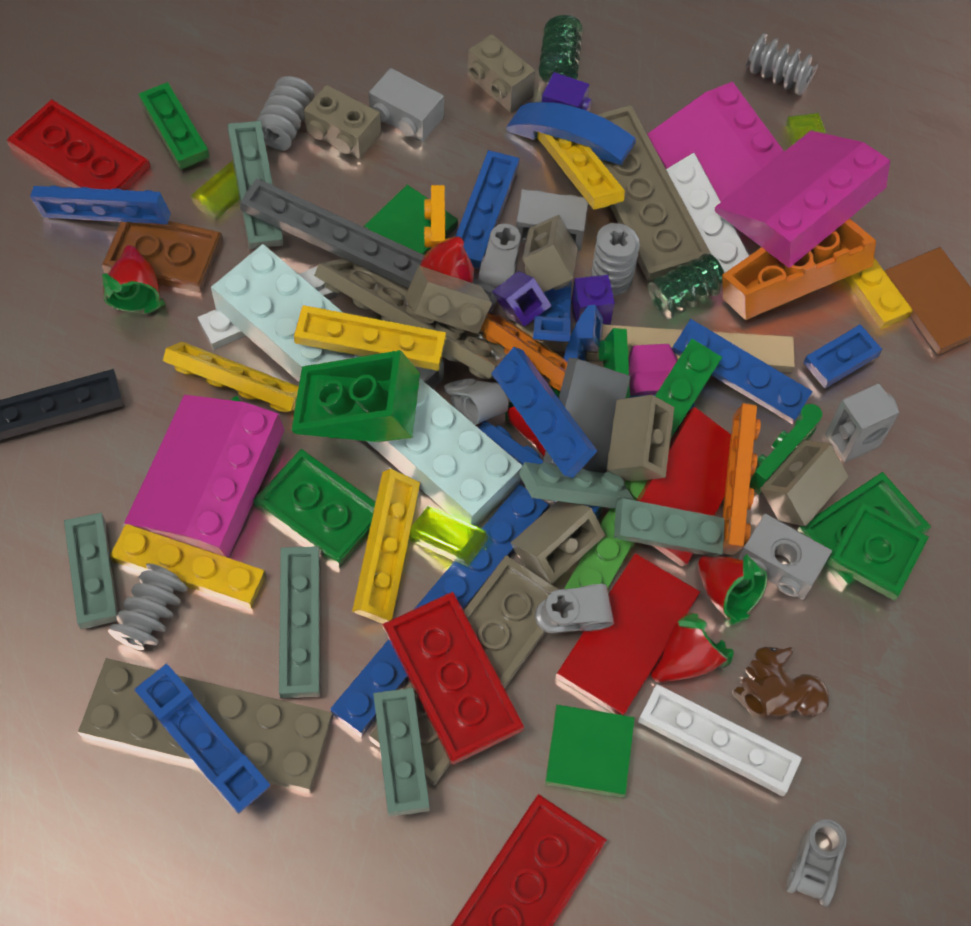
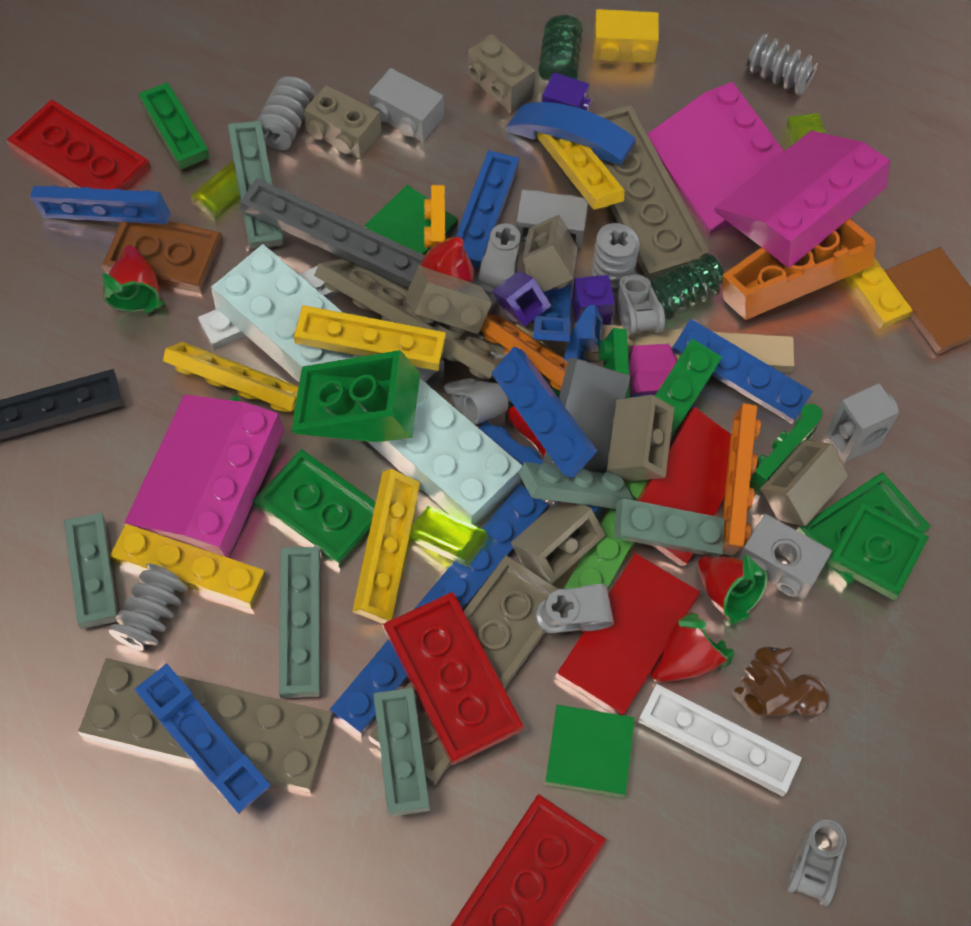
(625, 35): none -> yellow brick
(639, 306): none -> light grey piece
(700, 202): white plate -> none
(842, 356): blue plate -> none

